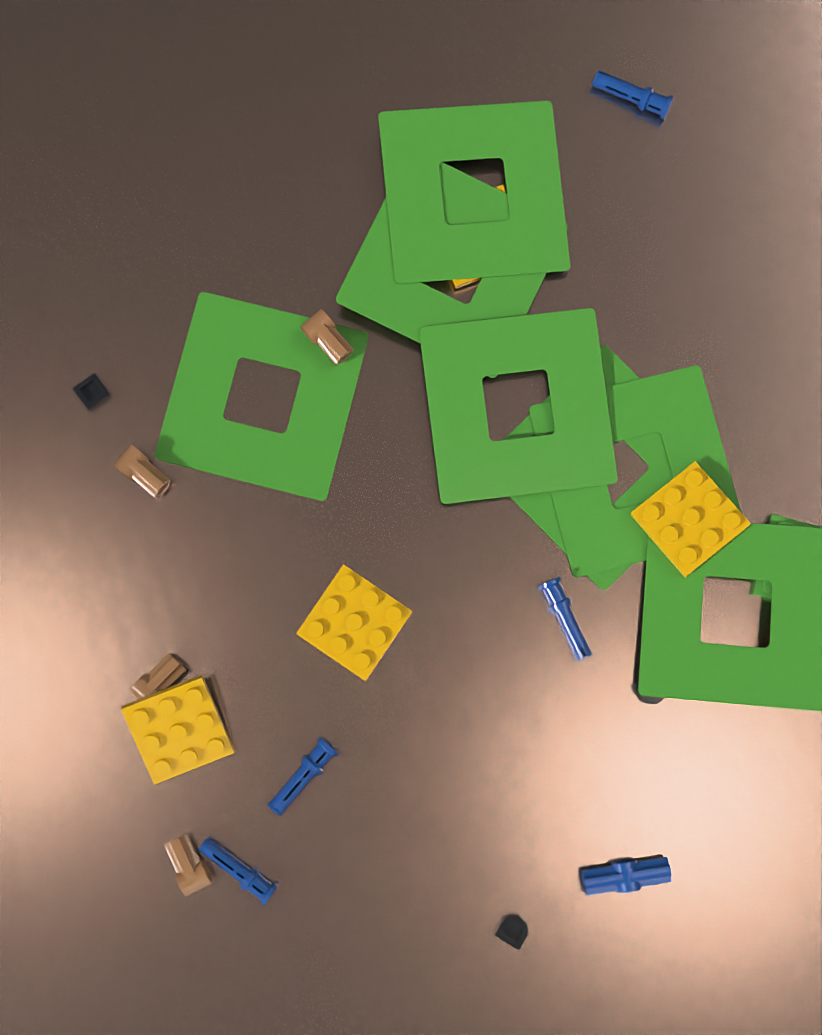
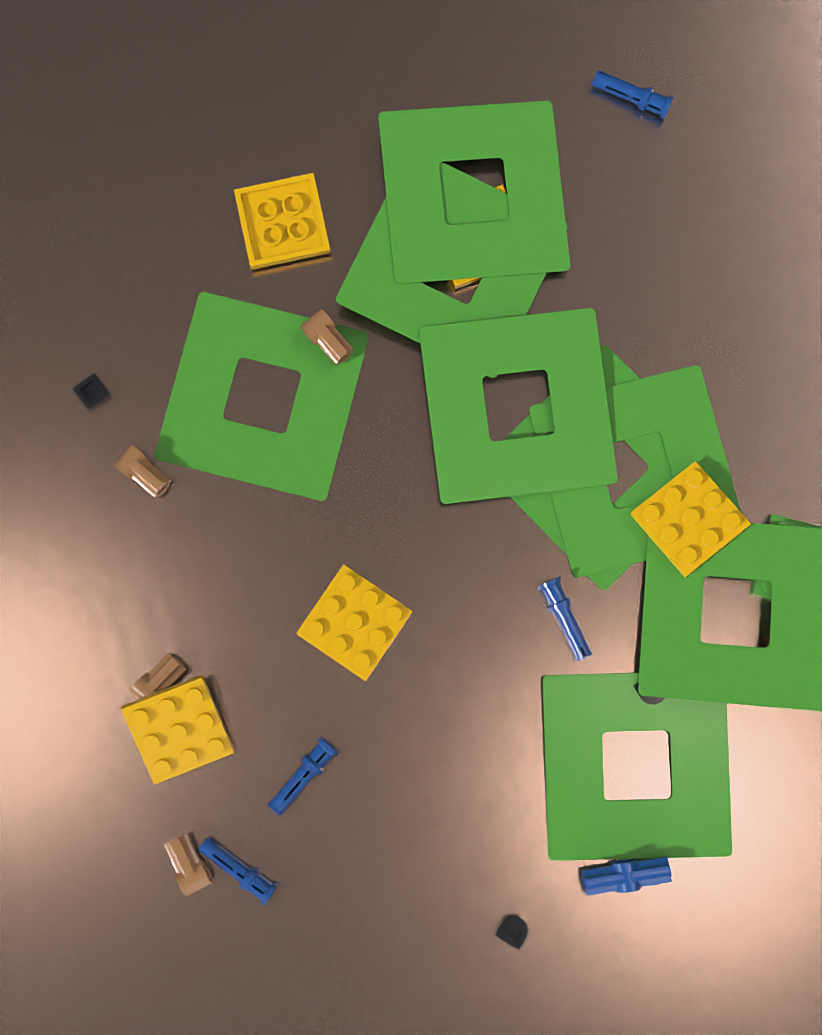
(282, 221): none -> yellow plate
(589, 826): none -> bright green piece

